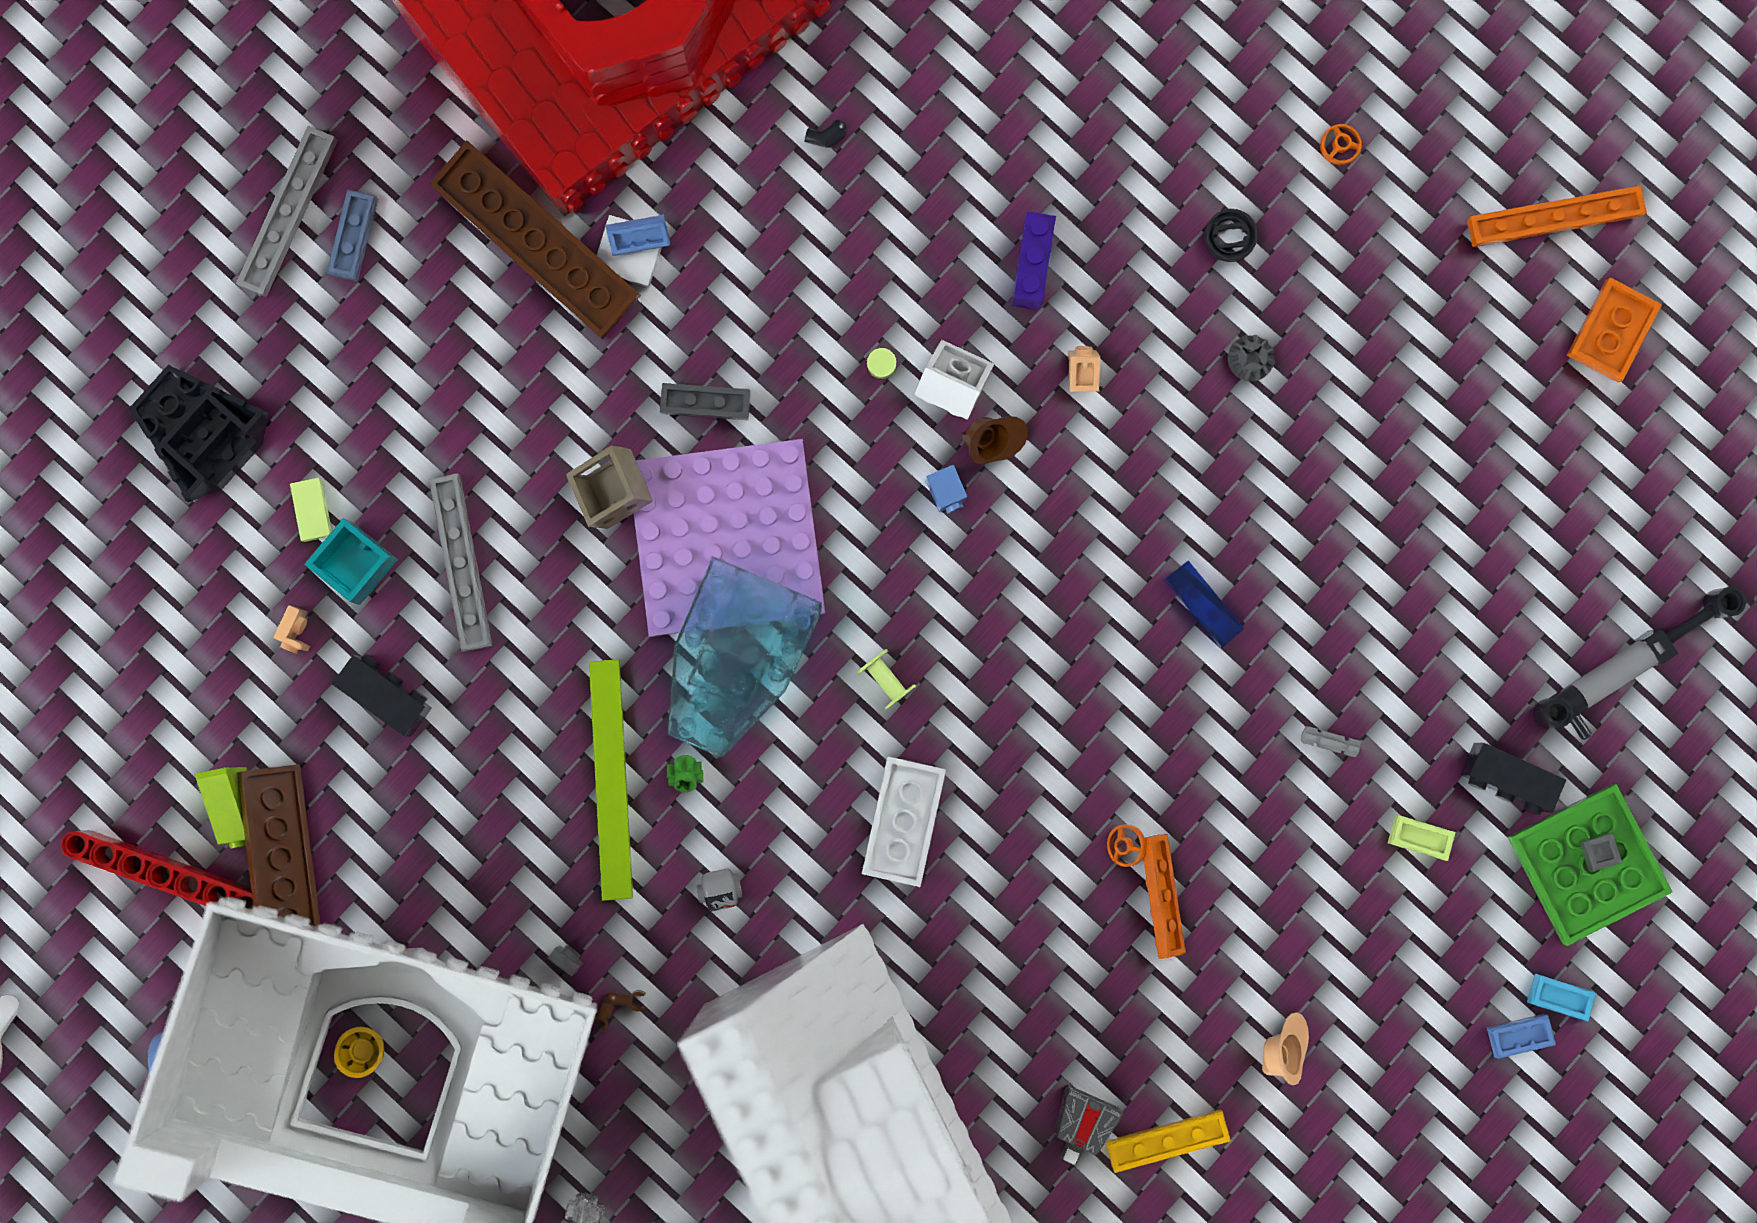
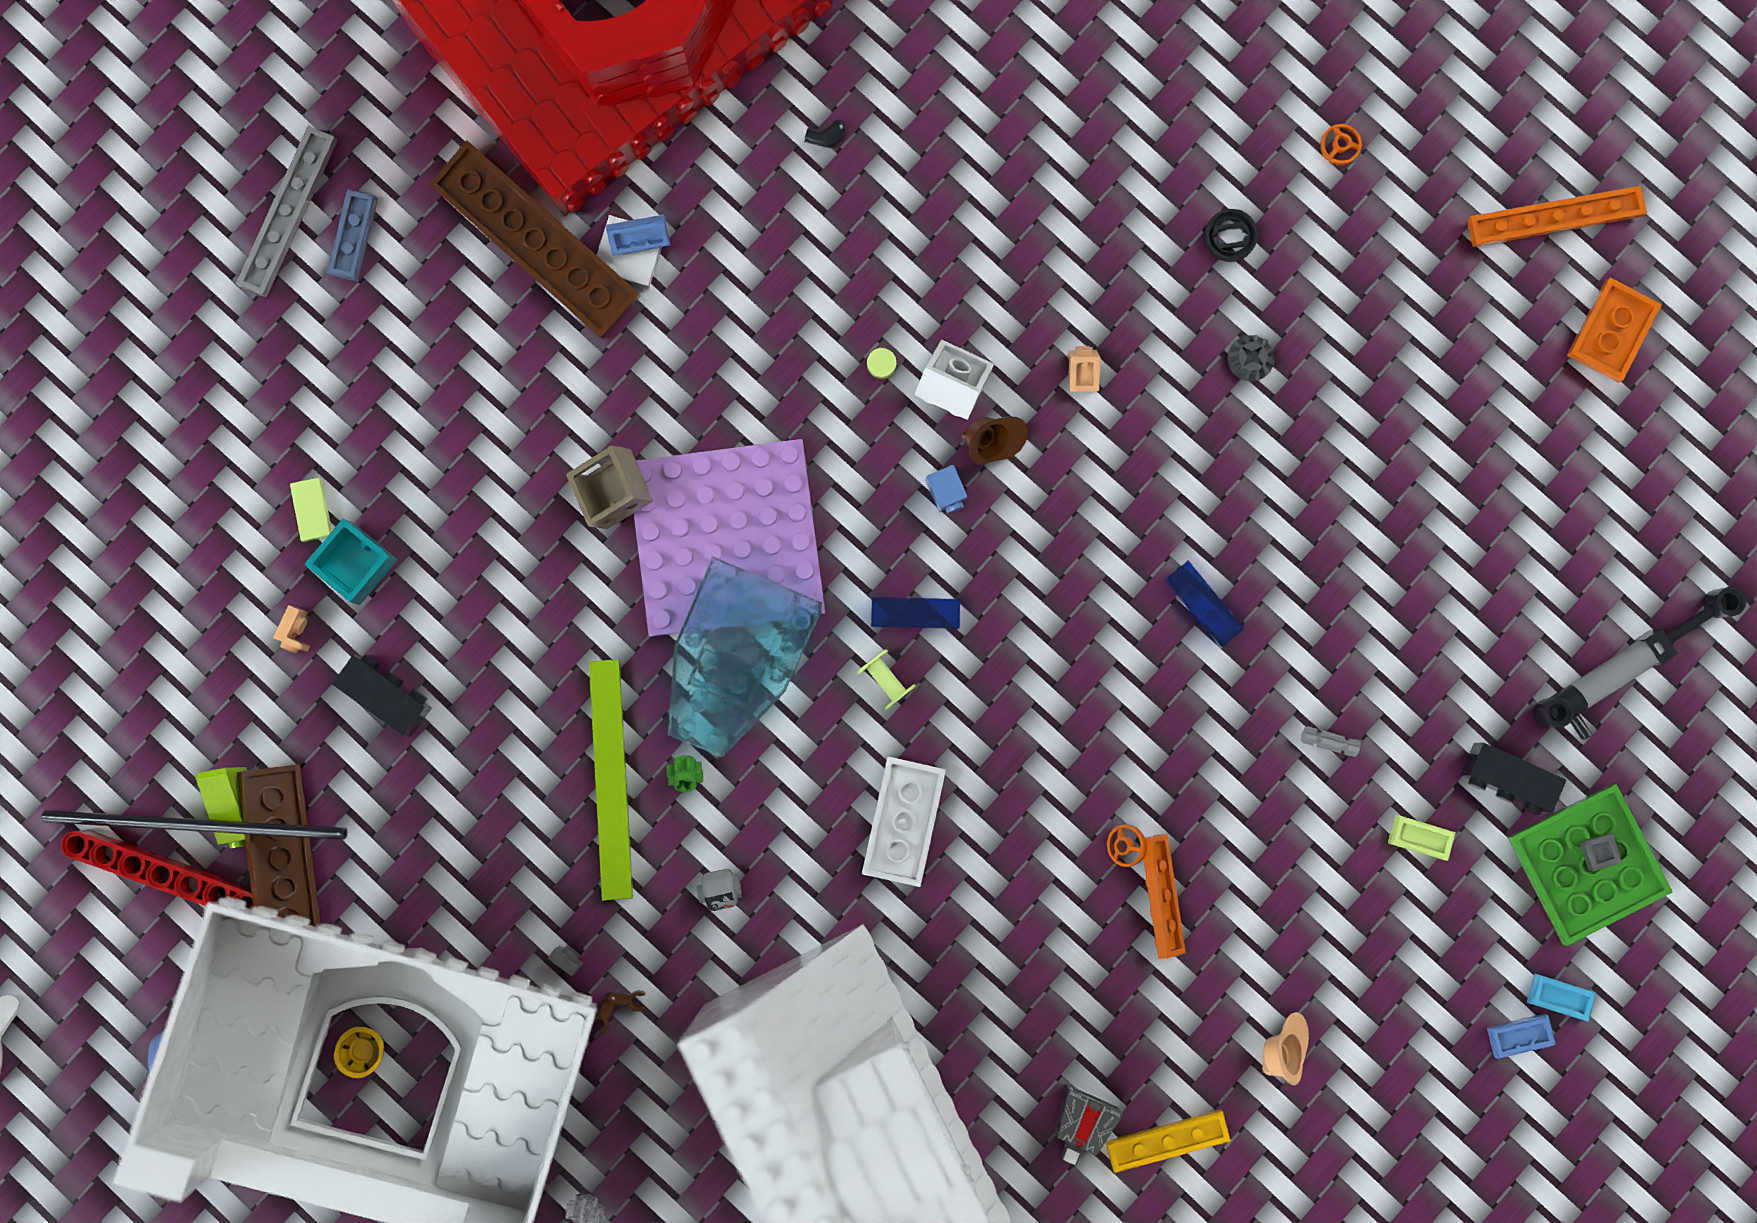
(198, 430): black wedge -> none
(201, 825): none -> black piece
(460, 563): light grey tile -> none
(705, 401): dark grey plate -> none
(915, 613): none -> clear blue tile
(1033, 260): dark purple brick -> none

